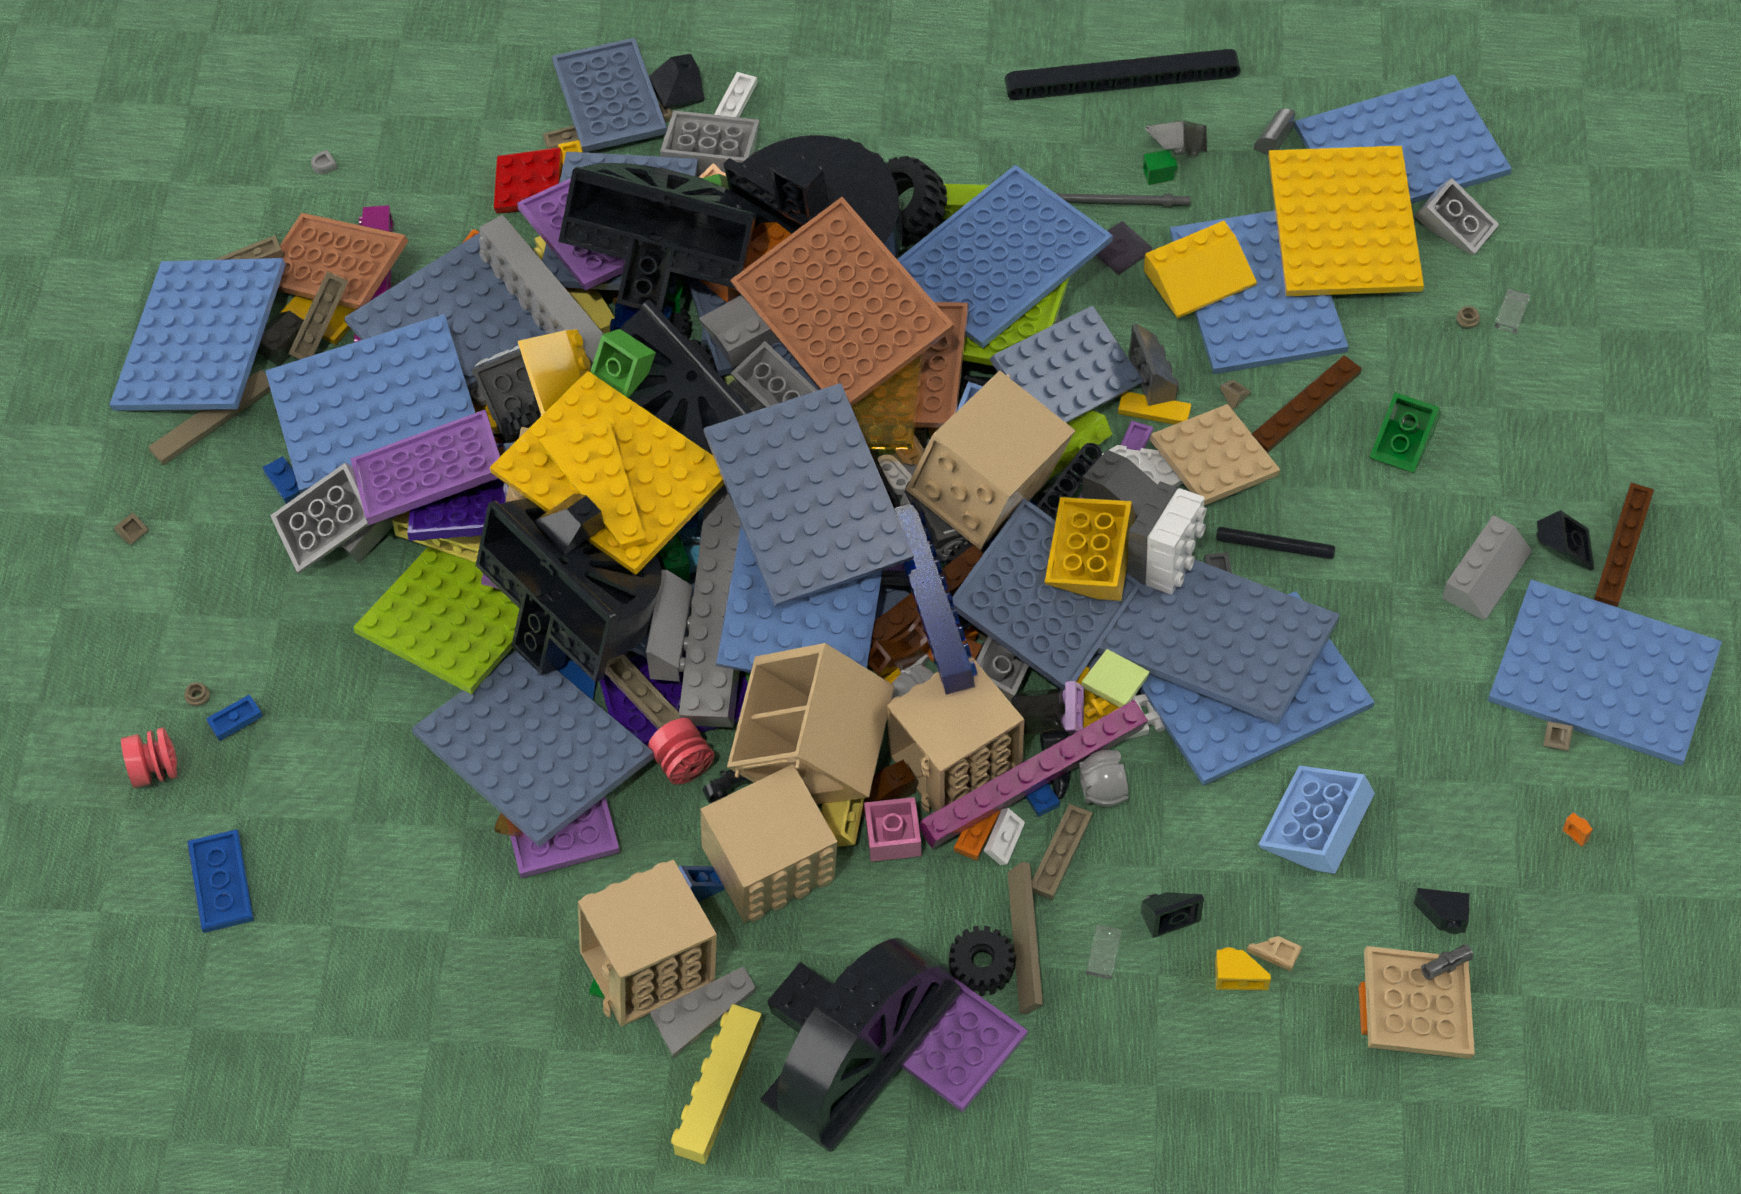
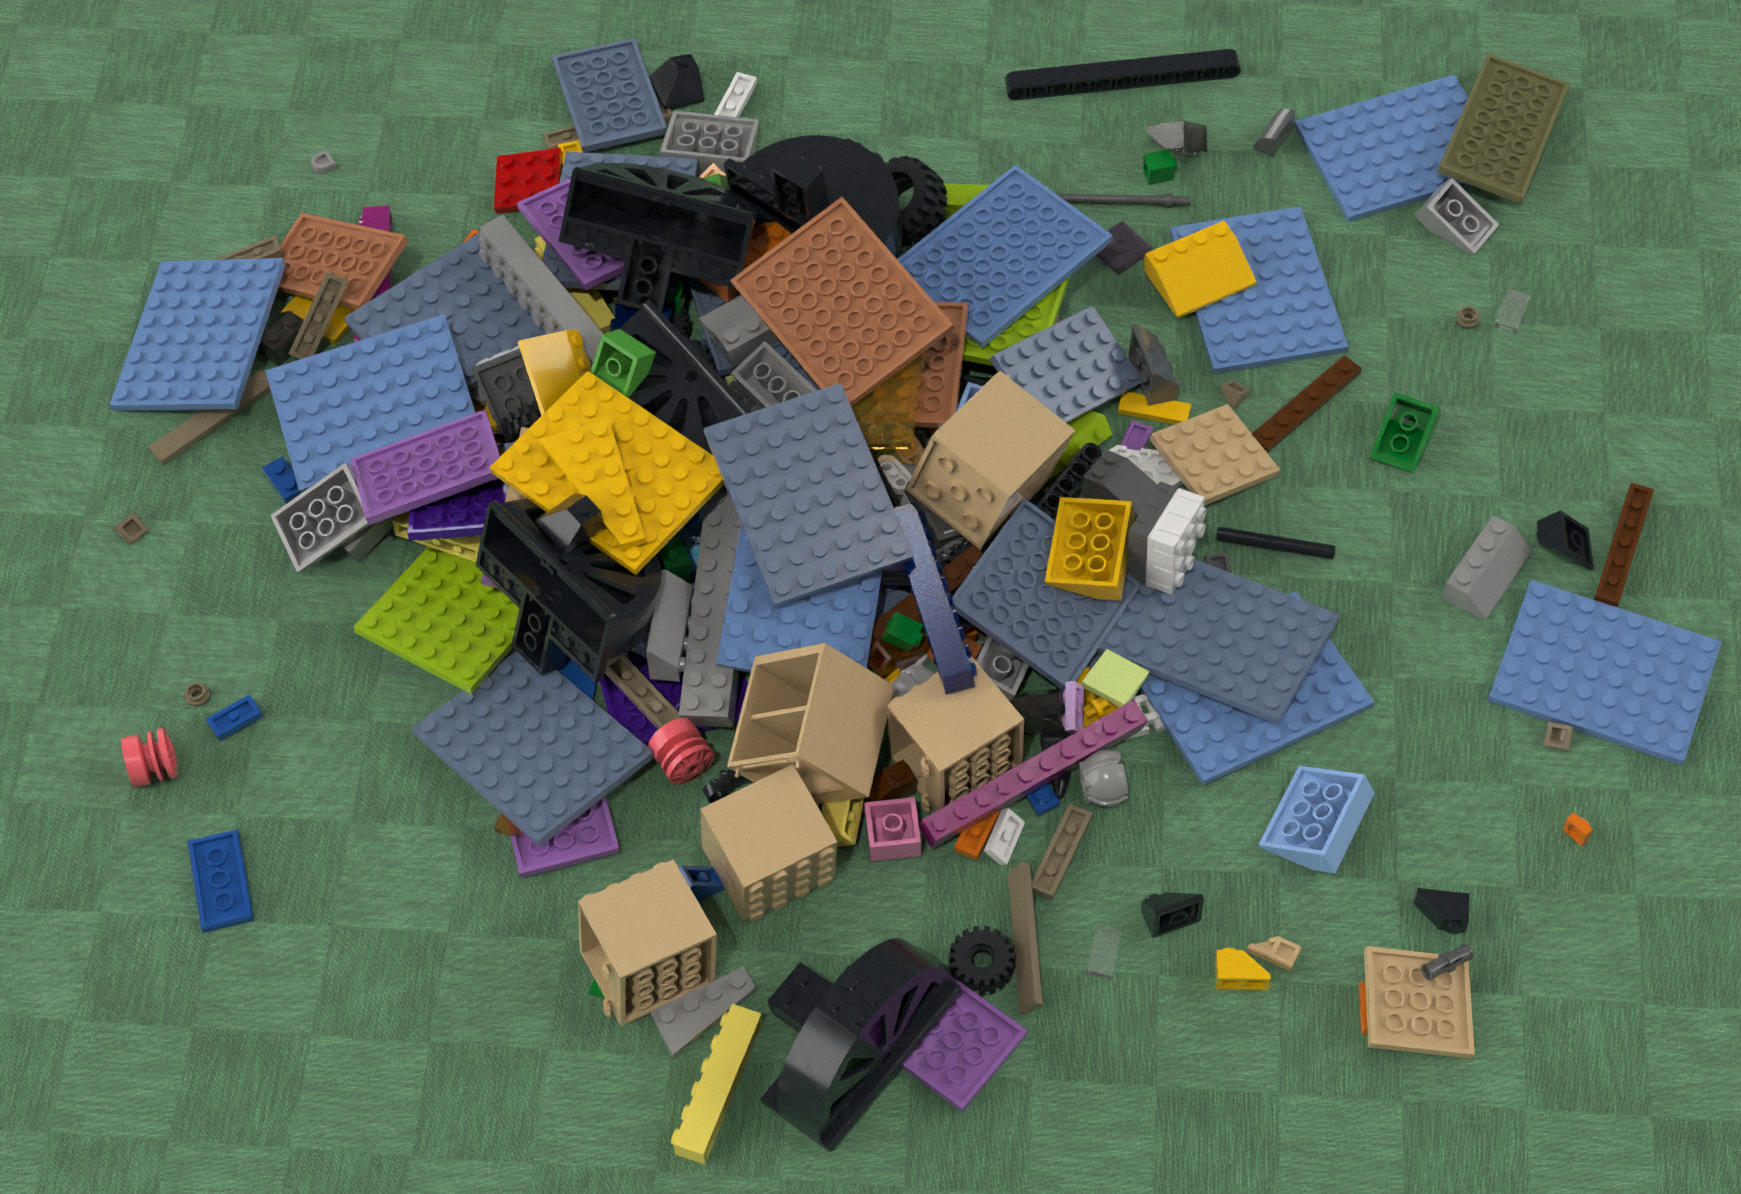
(902, 632): none -> green brick
(1345, 221): yellow plate -> none
(1503, 128): none -> olive plate

